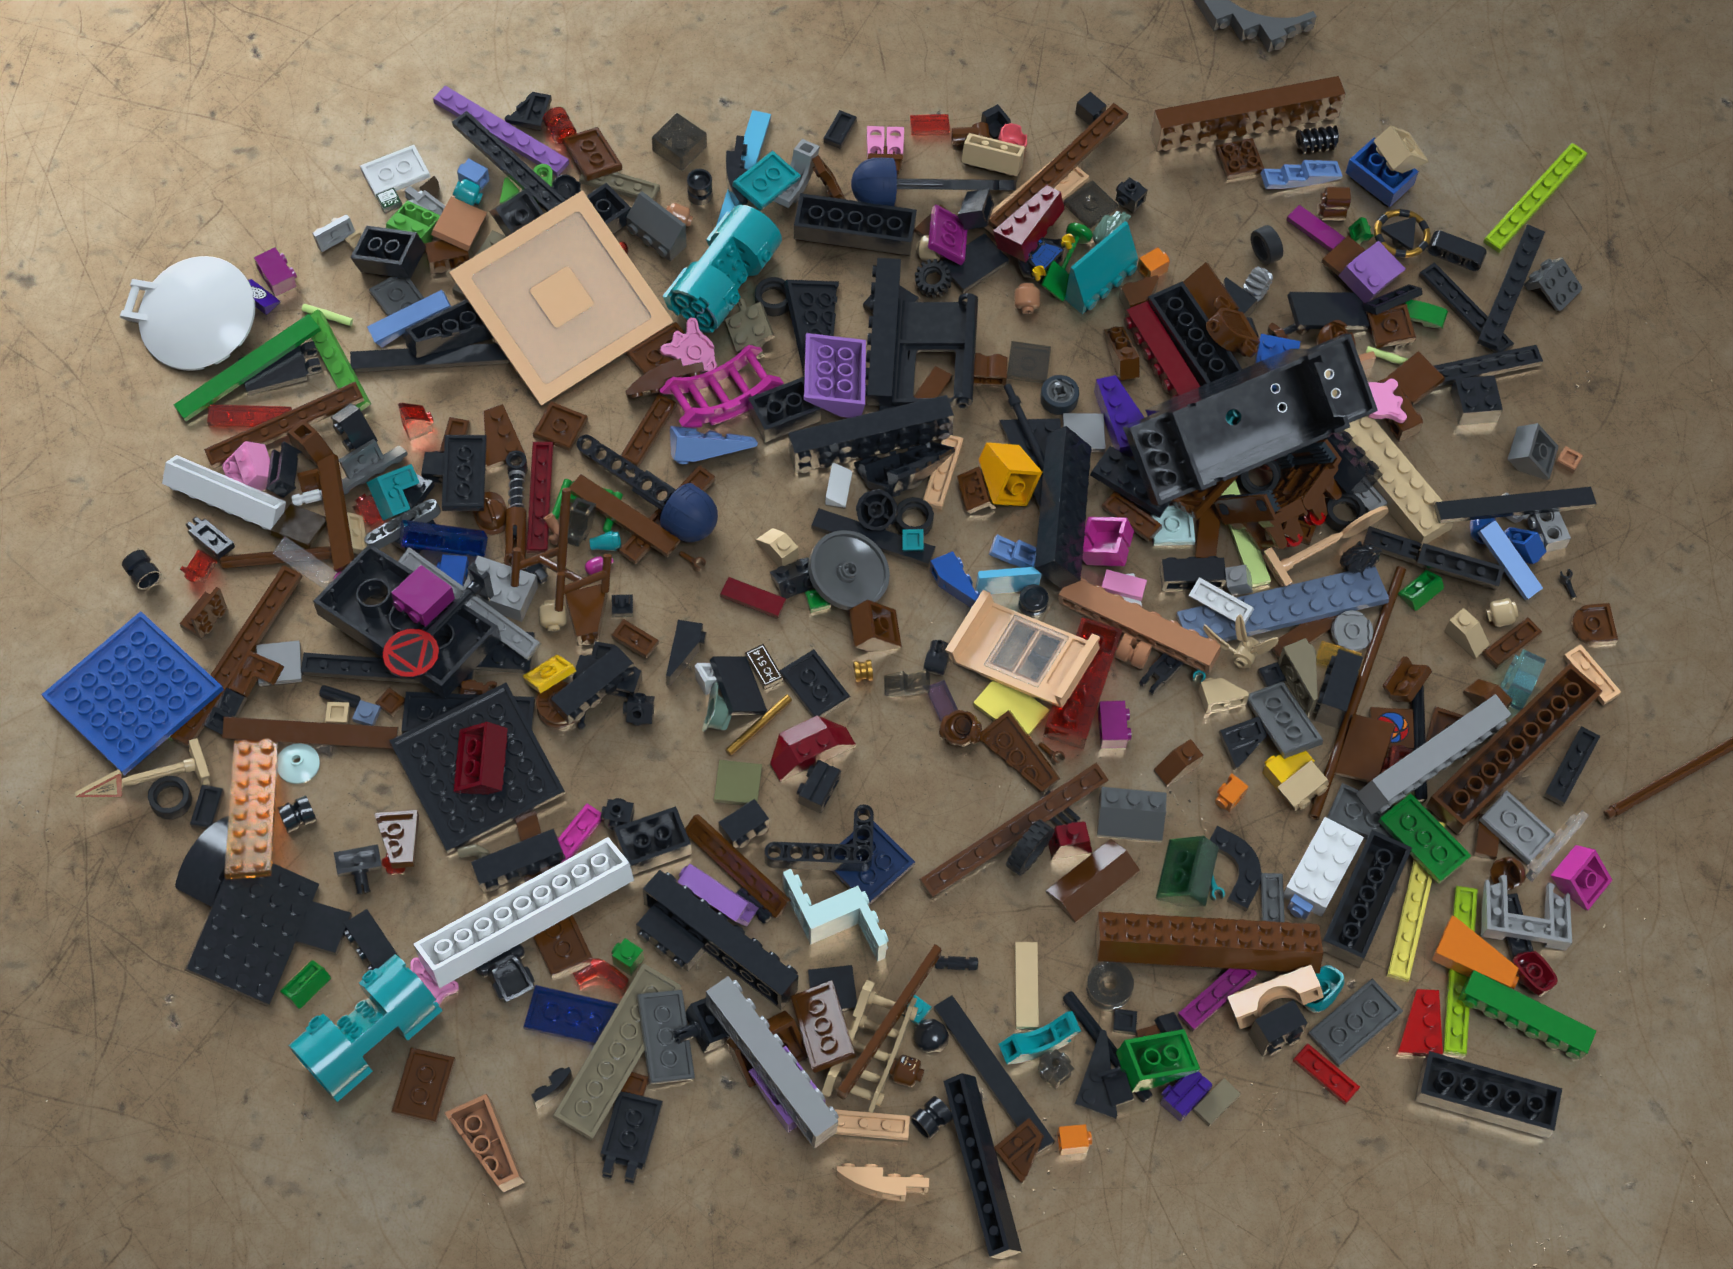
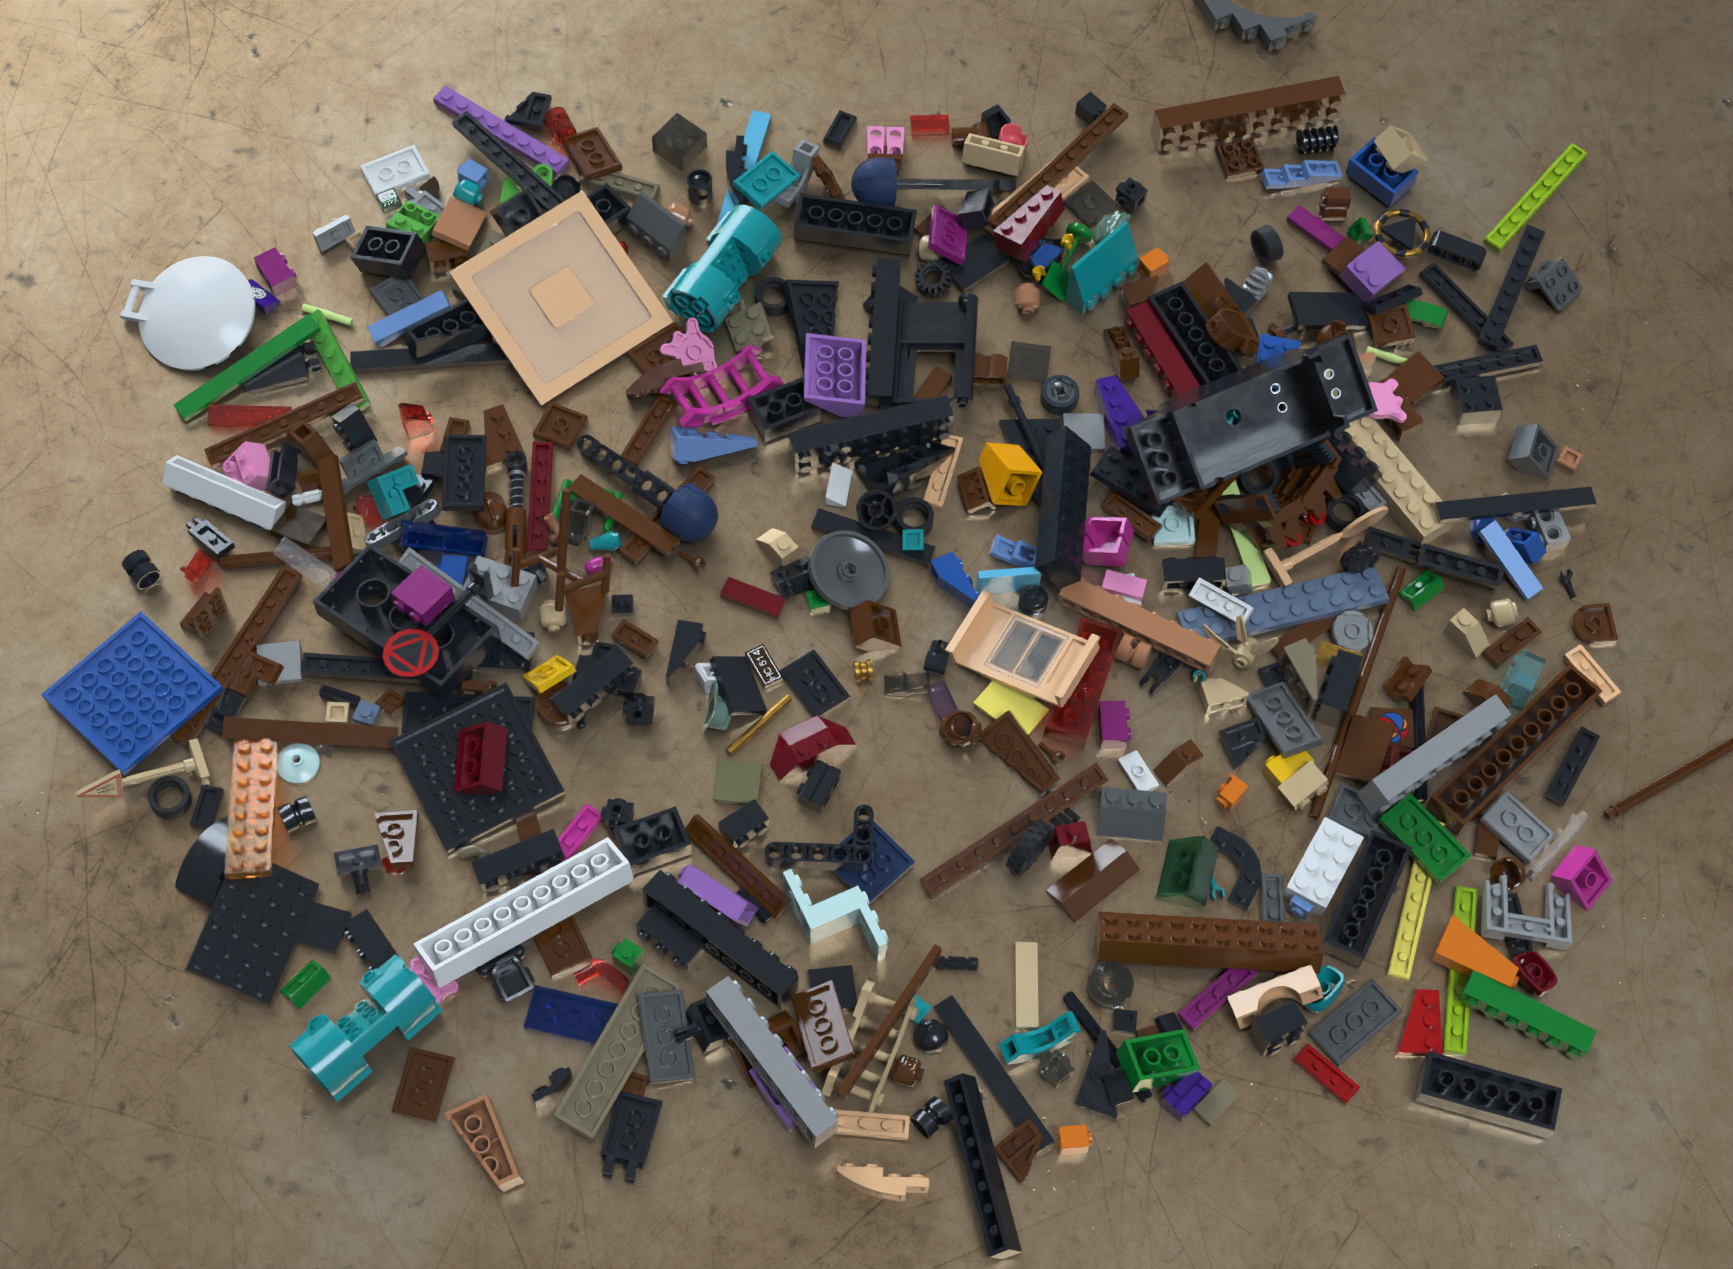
(1137, 772): none -> white plate

